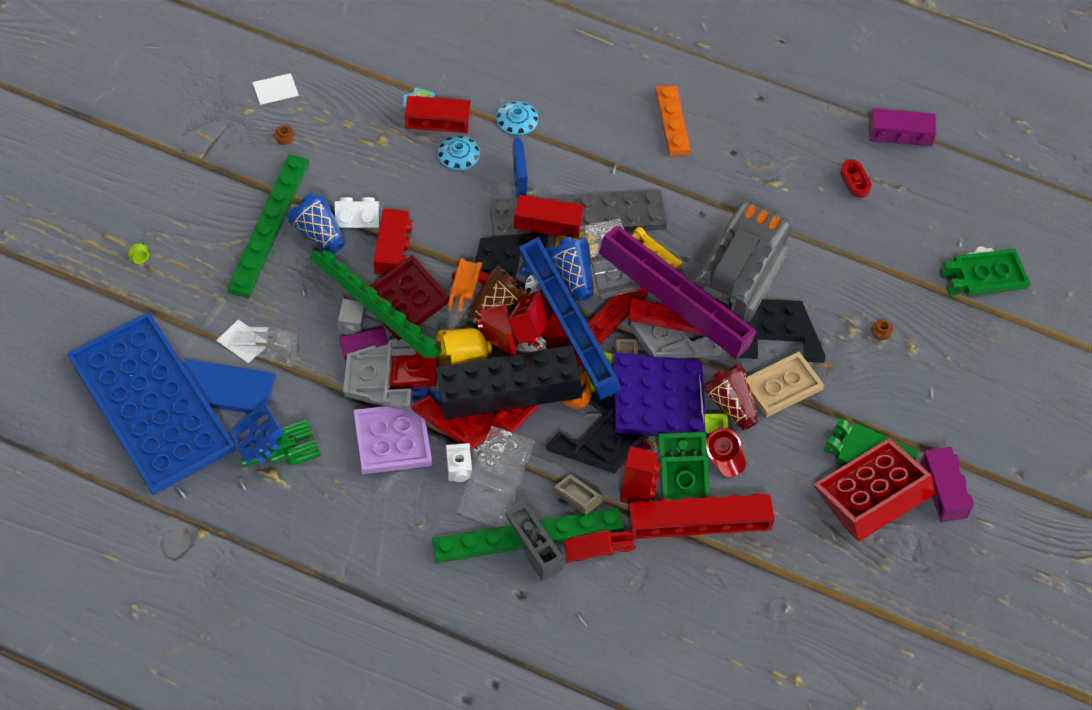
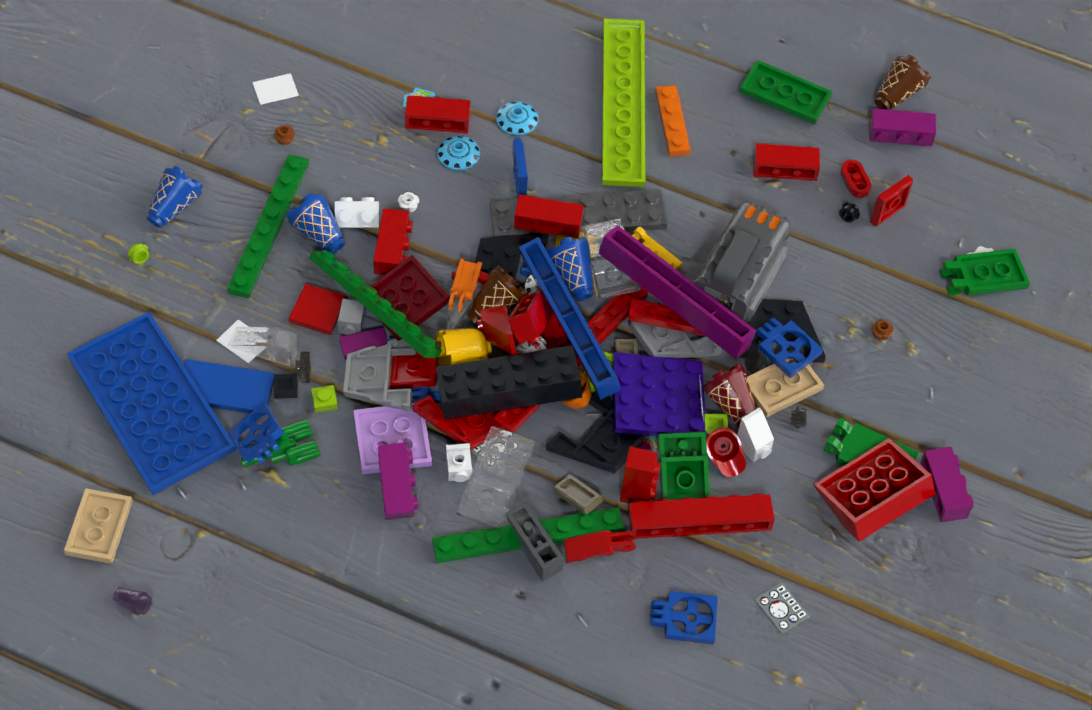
(98, 526): none -> tan plate
(133, 600): none -> clear purple cone
(172, 196): none -> blue cone
(285, 386): none -> black plate
(303, 367): none -> clear smoke plate
(317, 309): none -> red tile
(324, 398): none -> lime plate
(397, 481): none -> magenta brick
(408, 205): none -> white plate
(623, 103): none -> lime plate
(664, 615): none -> blue piece
(755, 362): none -> clear smoke plate
(755, 435): none -> white slope
(774, 332): none -> blue piece
(782, 607): none -> sticker
(785, 92): none -> green plate
(786, 162): none -> red brick
(799, 417): none -> clear smoke plate
(849, 212): none -> black plate
(891, 200): none -> red tile
(901, 82): none -> reddish brown cone

